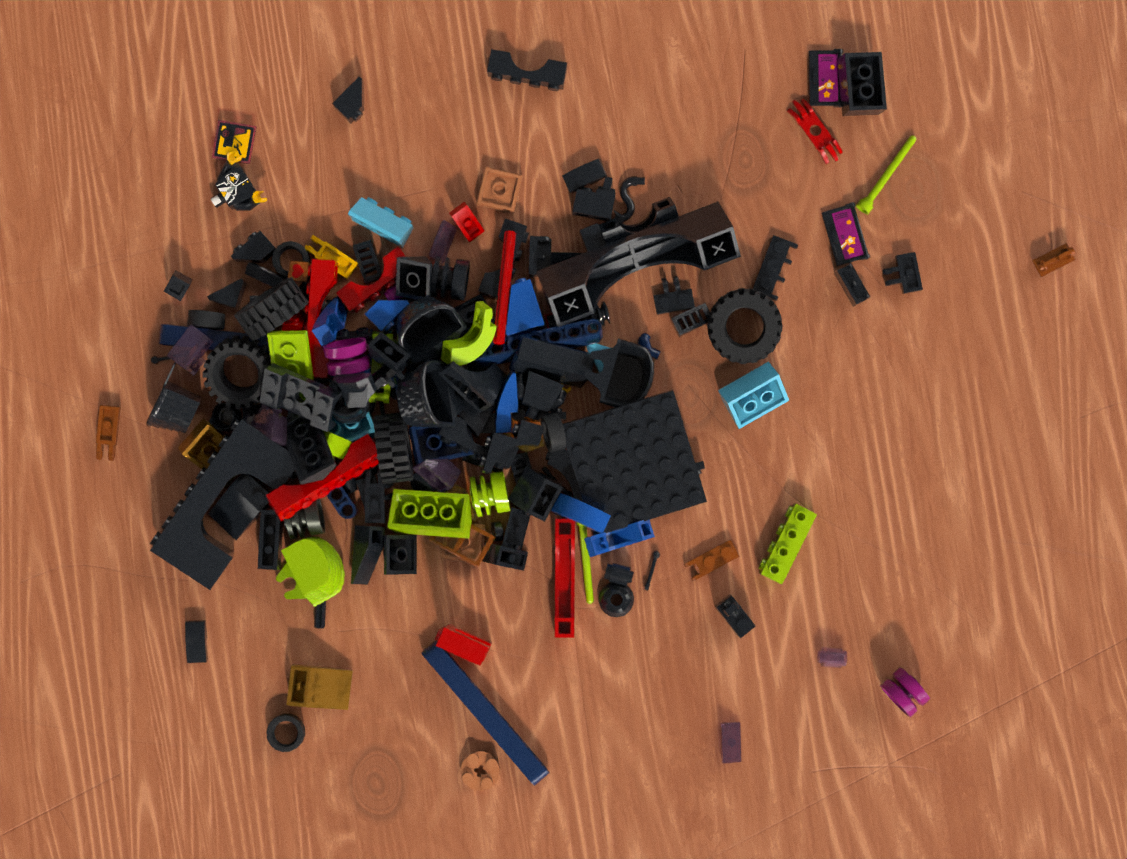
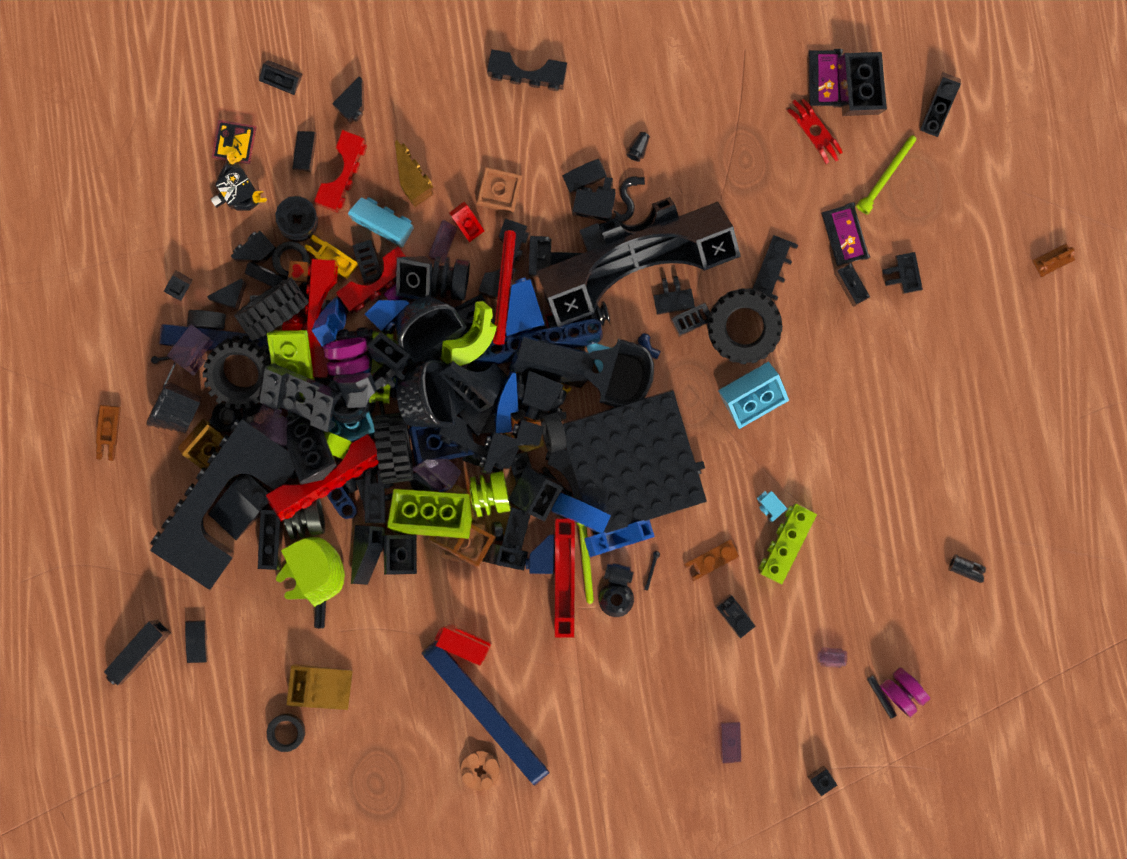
(136, 652): none -> black slope
(280, 77): none -> black slope
(297, 208): none -> black wheel
(304, 151): none -> black slope
(332, 194): none -> red arch
(414, 185): none -> pearl gold slope
(542, 558): none -> dark blue slope
(638, 147): none -> black cone
(771, 505): none -> medium azure brick
(822, 781): none -> black brick
(881, 696): none -> black piece
(940, 104): none -> black slope
(967, 568): none -> black hinge

